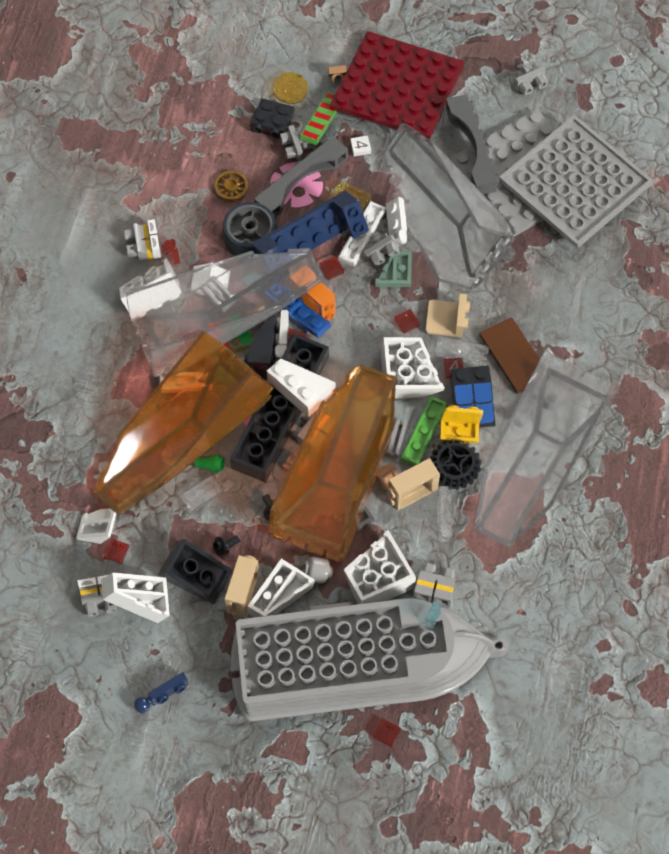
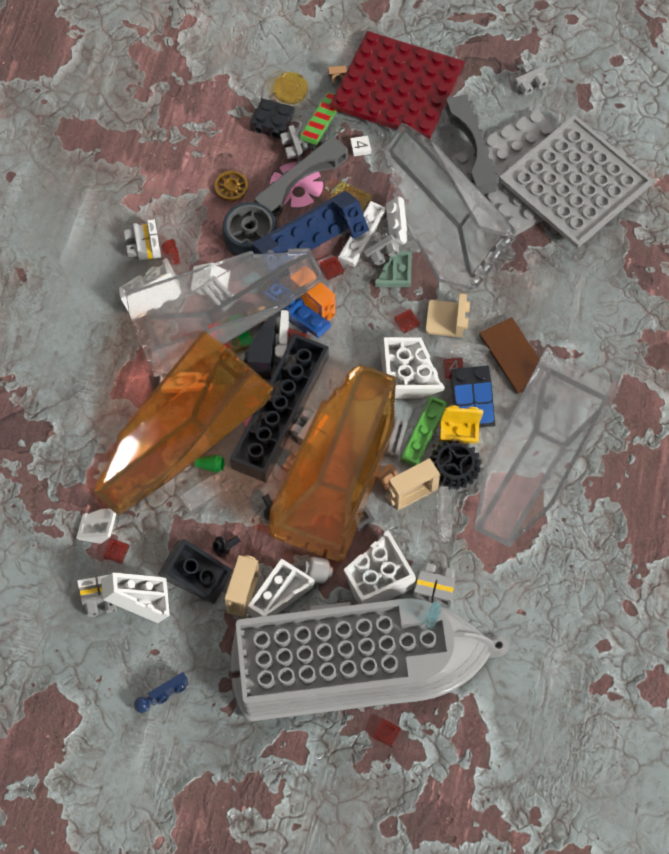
(300, 386): white wedge -> none

